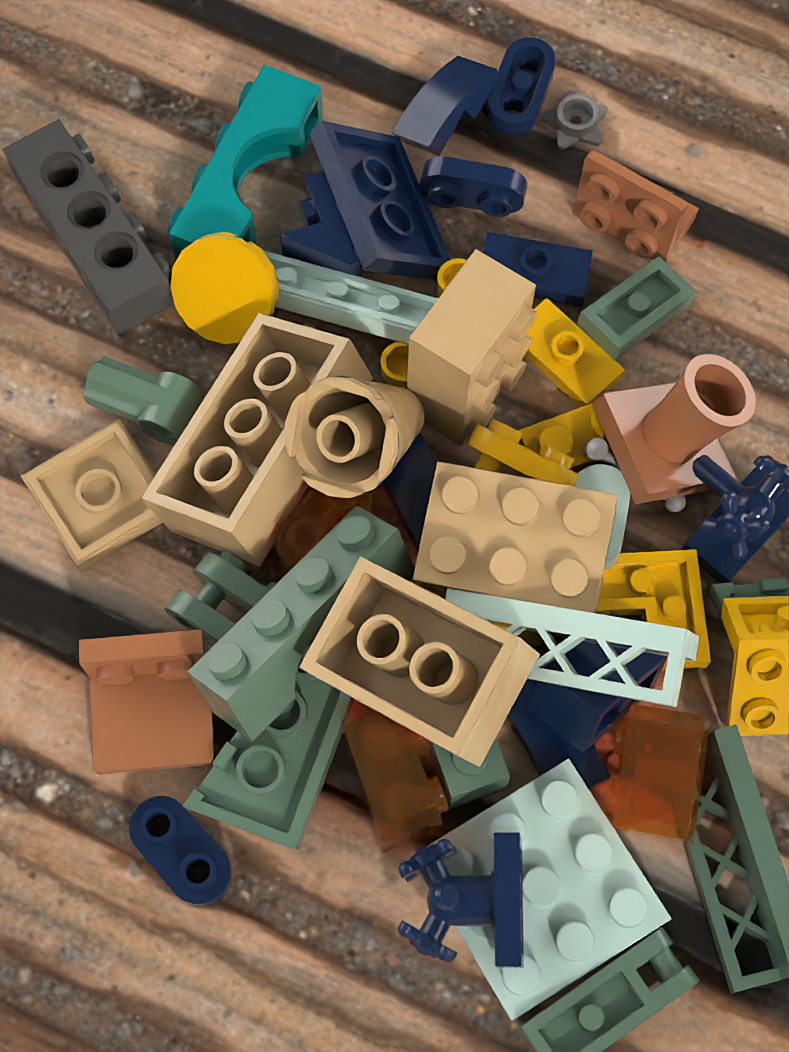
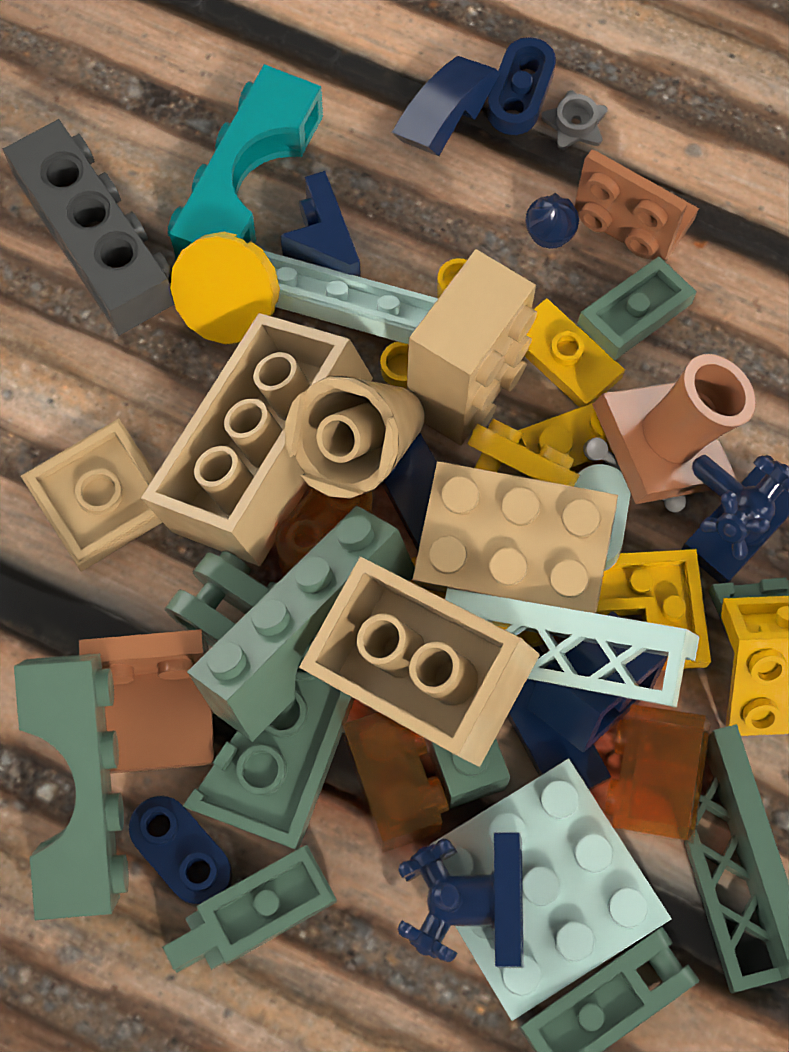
(65, 705): none -> sand green arch
(155, 403): sand green piece -> none
(253, 912): none -> sand green hinge
(380, 201): dark blue plate -> none
(473, 185): dark blue plate -> none
(552, 221): none -> dark blue plate
(555, 269): dark blue plate -> none

